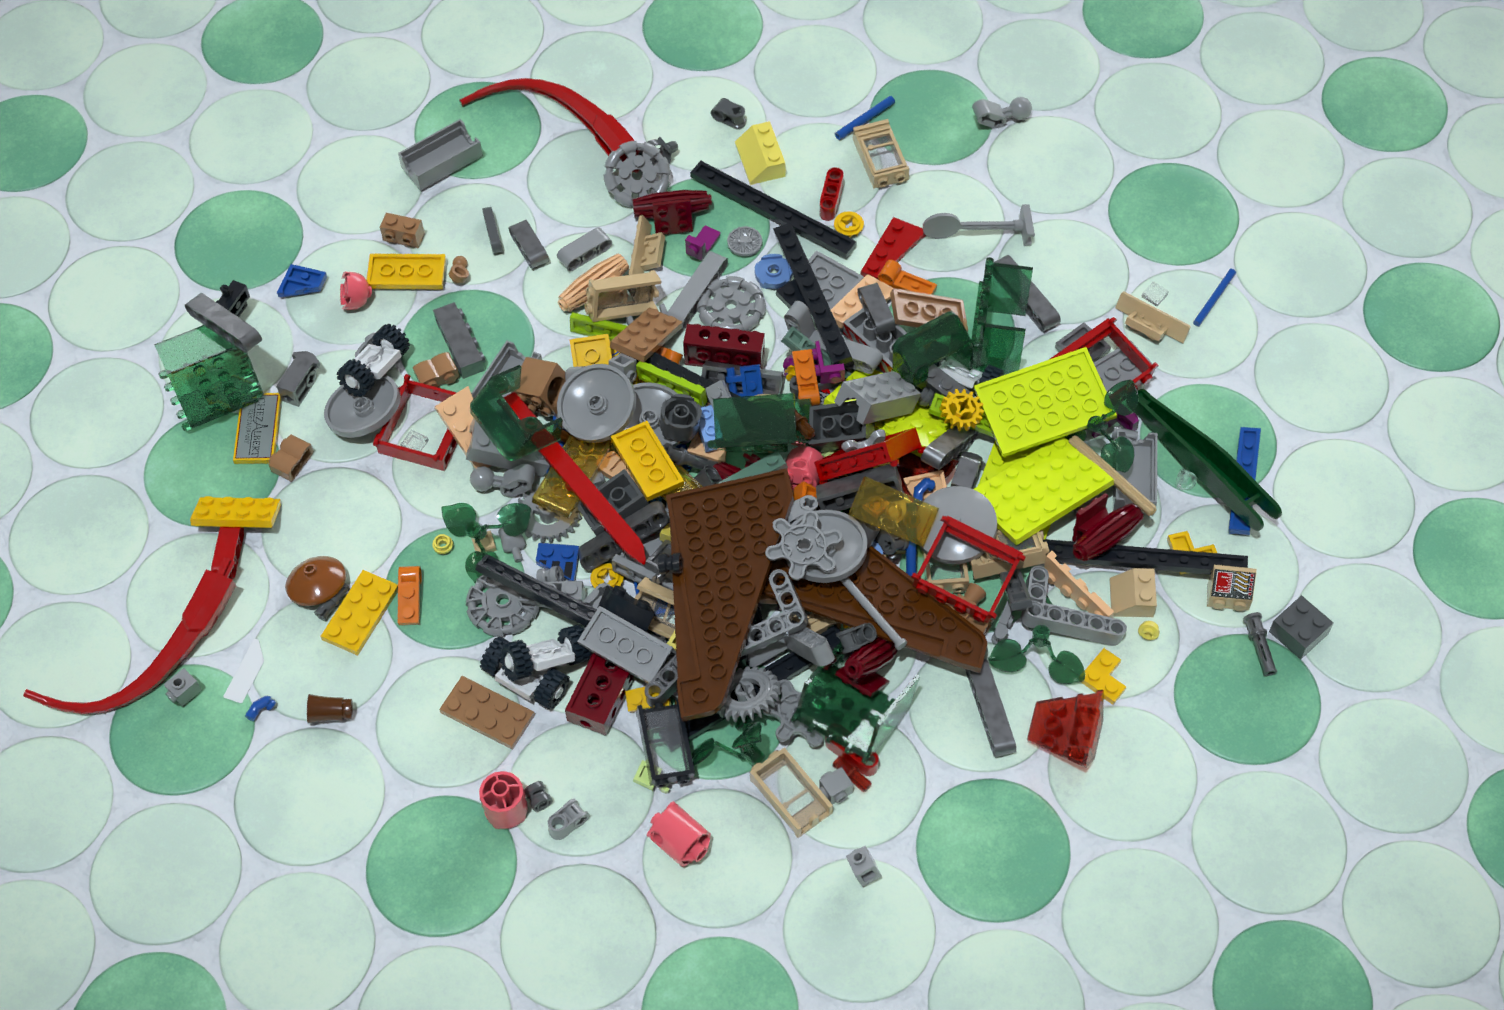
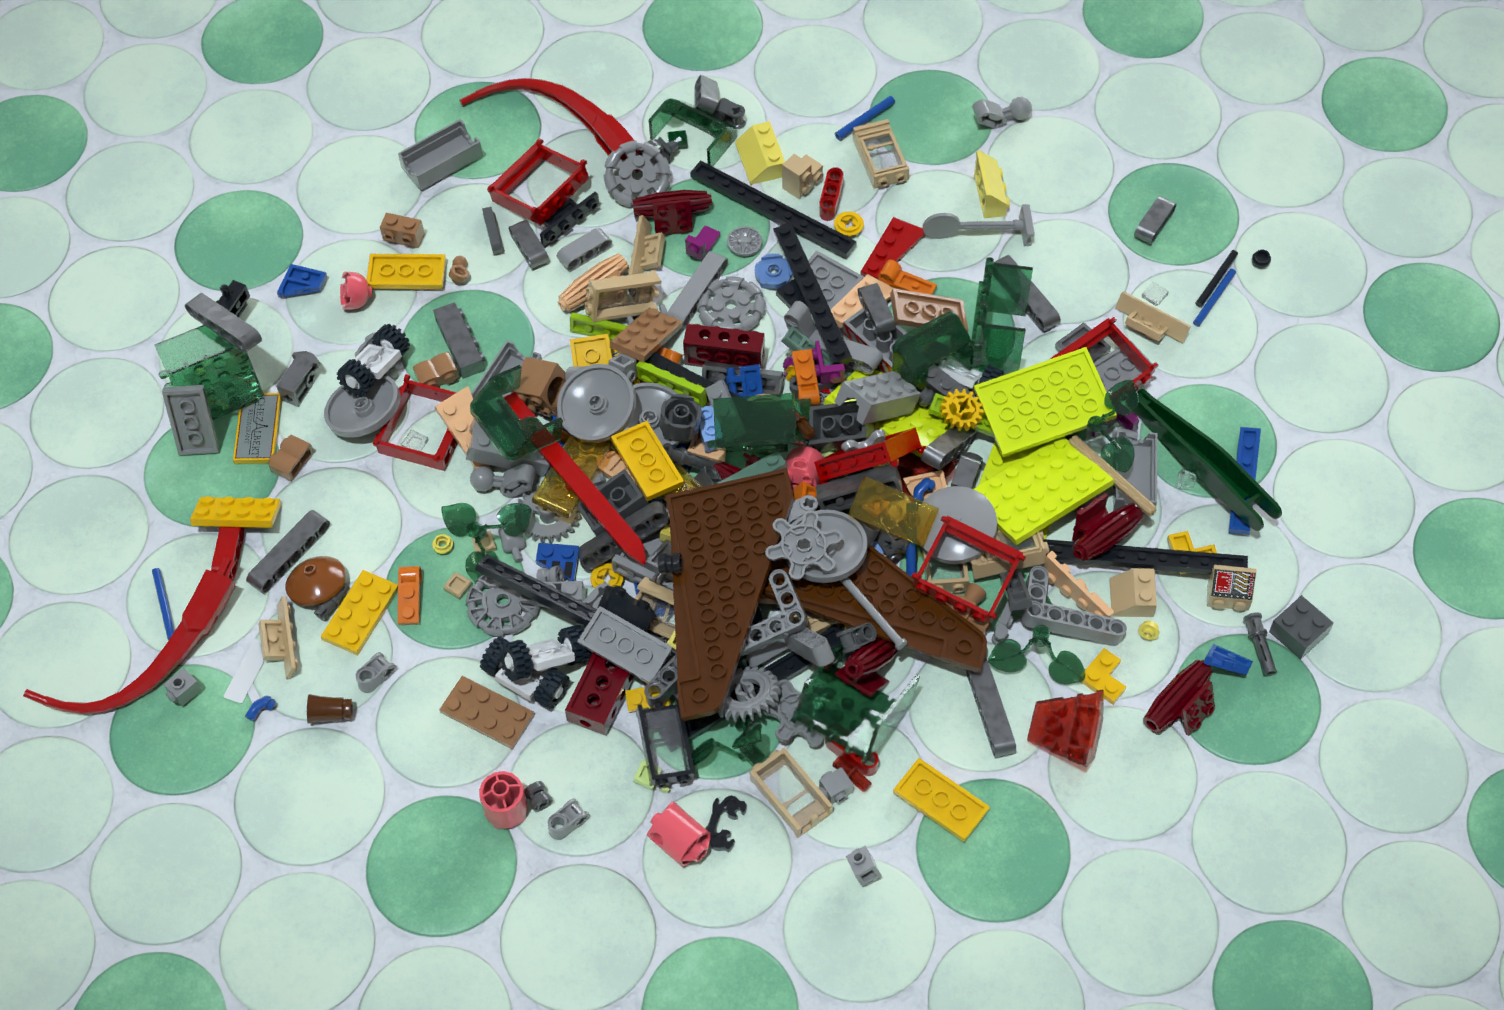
(163, 602): none -> blue bar
(190, 419): none -> light grey plate
(277, 638): none -> tan bracket
(288, 551): none -> flat silver beam
(376, 669): none -> light grey piece
(457, 585): none -> tan tile
(522, 167): none -> red window
(567, 216): none -> black bracket
(680, 138): none -> dark green tile
(706, 94): none -> flat silver beam
(716, 127): none -> clear green windscreen
(731, 806): none -> black helmet
(800, 175): none -> tan brick
(941, 800): none -> yellow plate
(990, 186): none -> light yellow slope
(1155, 219): none -> flat silver beam
(1187, 697): none -> dark red plate
(1217, 277): none -> black bar
(1227, 660): none -> blue wing
(1261, 258): none -> black plate

